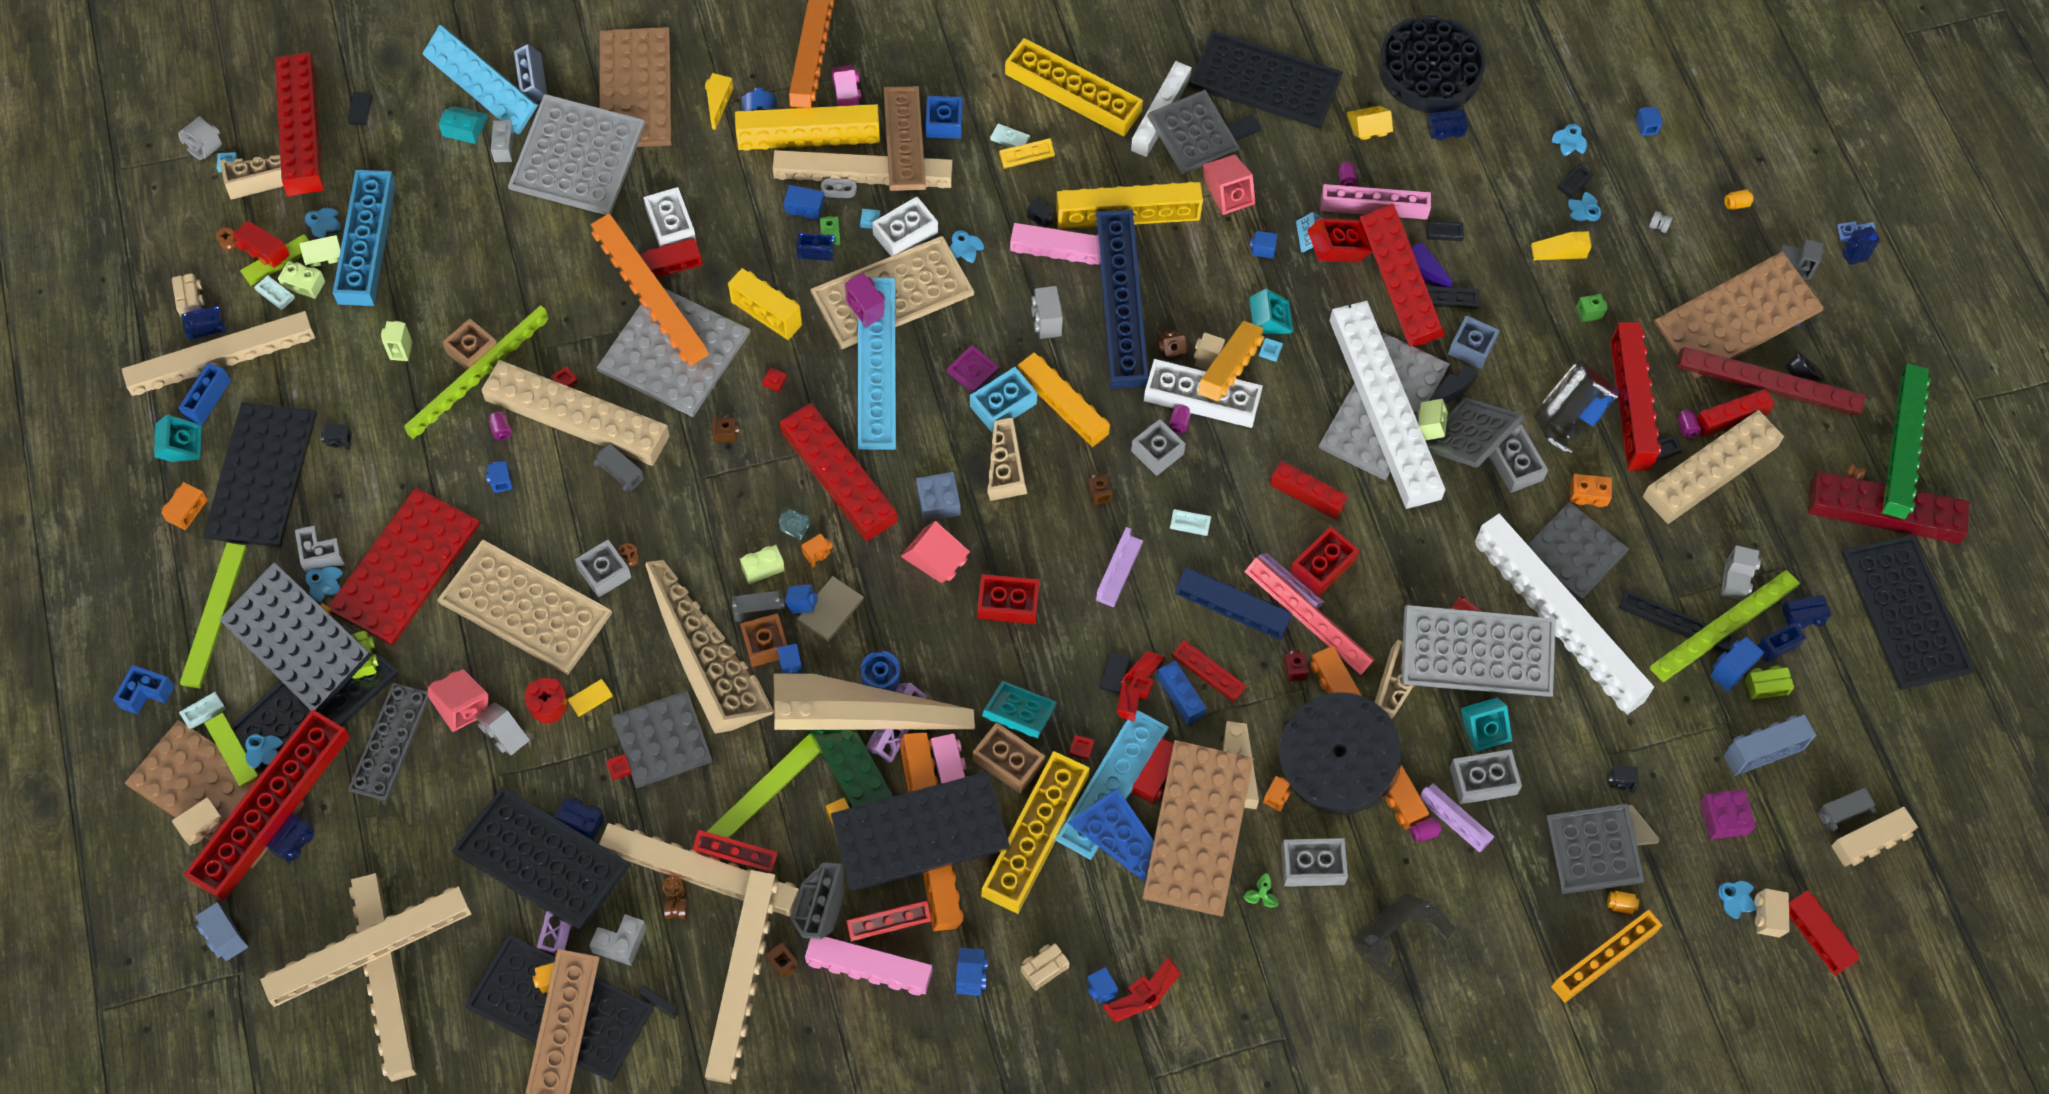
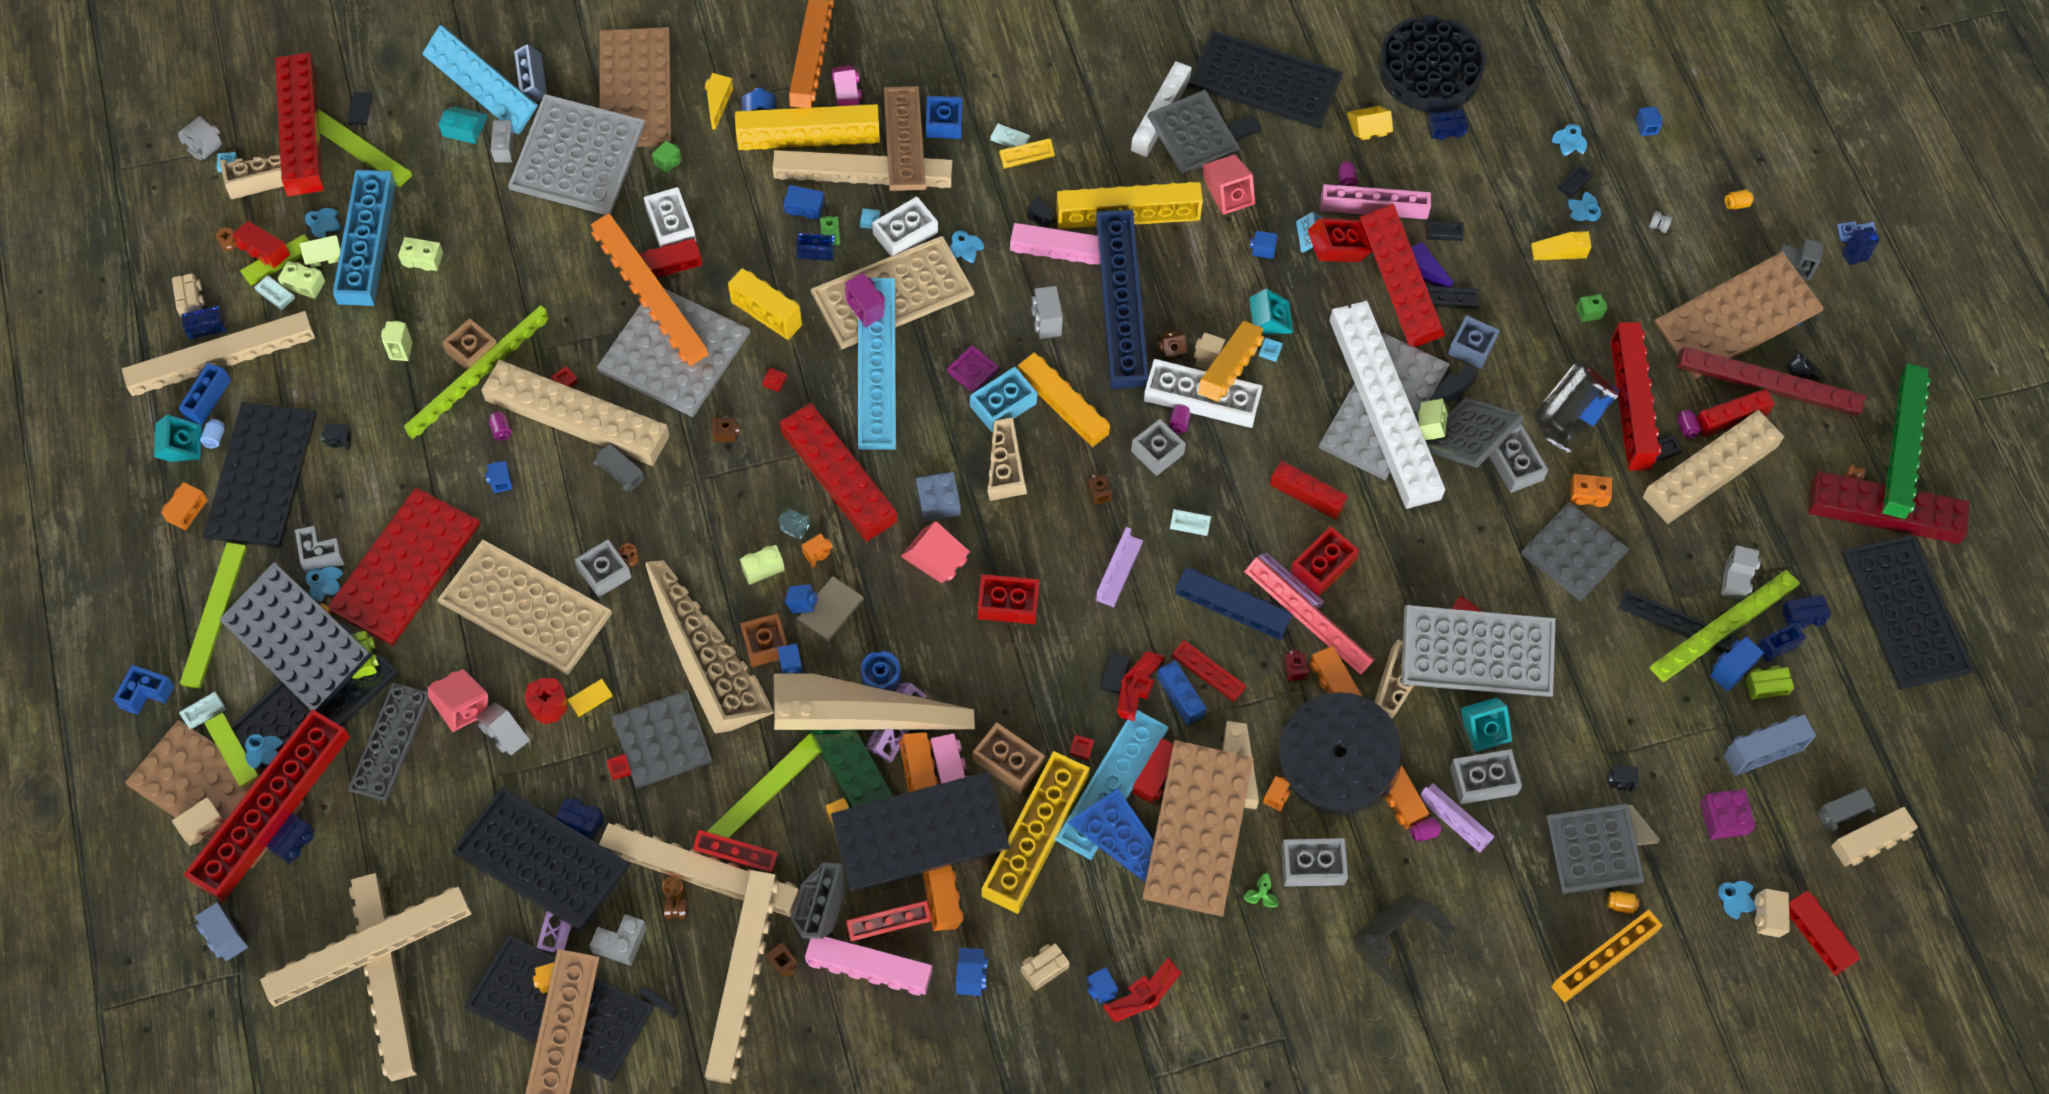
(212, 433): none -> light blue brick
(361, 148): none -> lime tile
(420, 254): none -> yellowish green brick
(667, 156): none -> bright green brick
(757, 605): dark grey brick -> none
(839, 188): light grey plate -> none
(1019, 709): teal plate -> none
(1073, 87): yellow brick -> none
(1572, 623): white piece -> none

